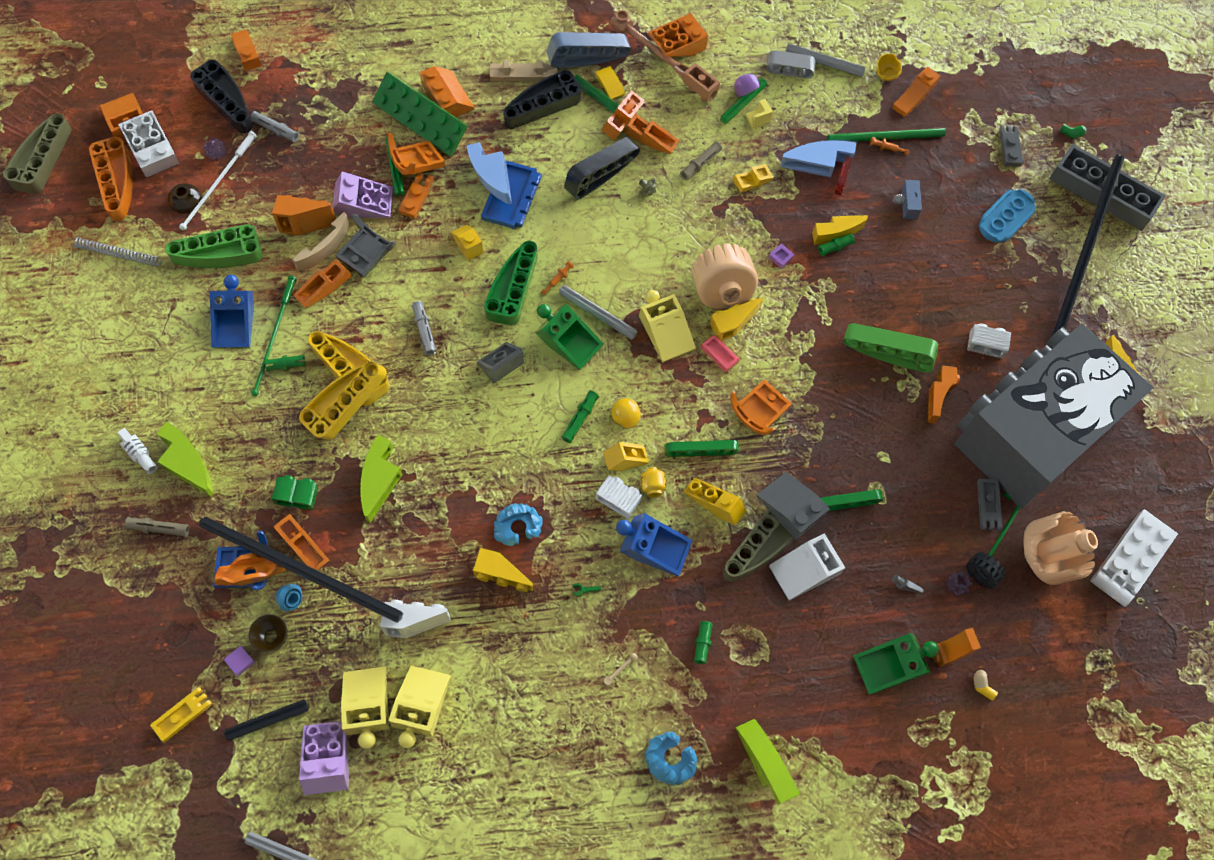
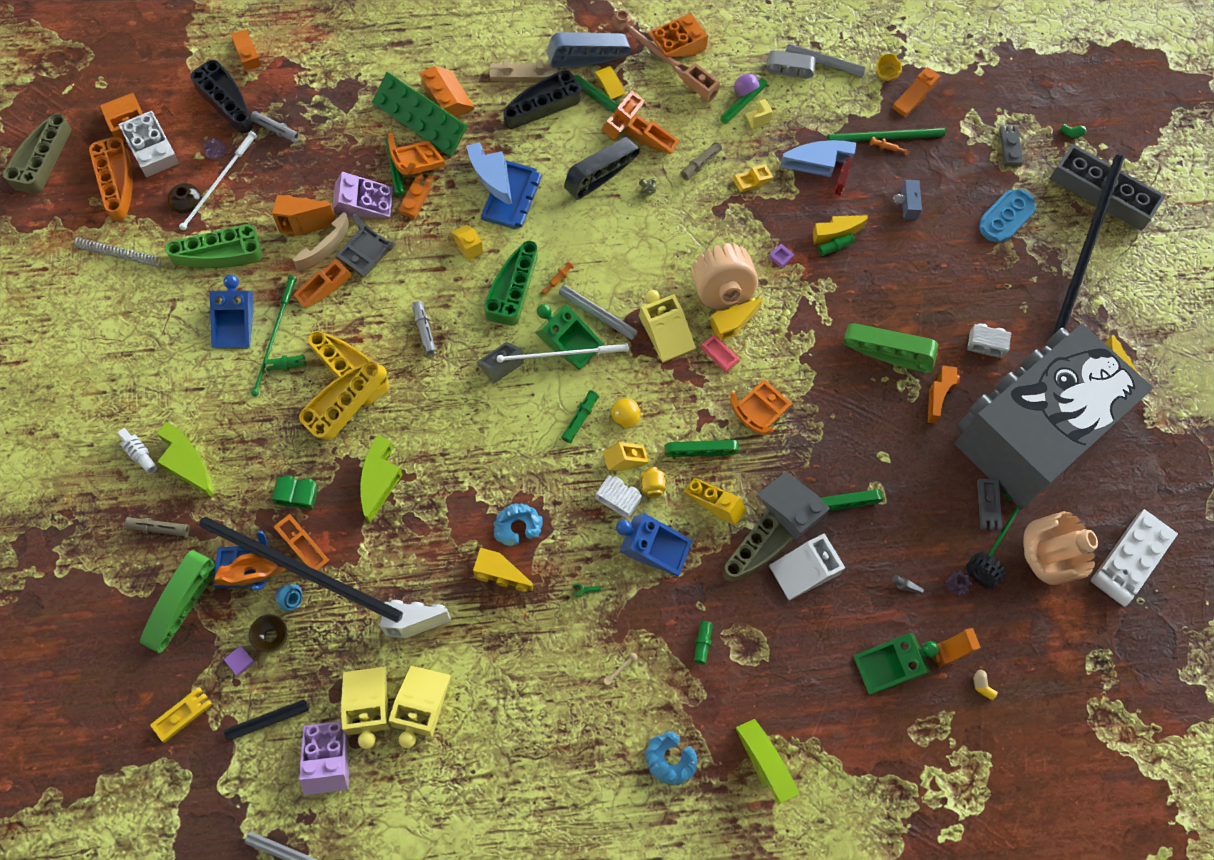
(177, 600): none -> bright green beam
(601, 349): none -> white piece

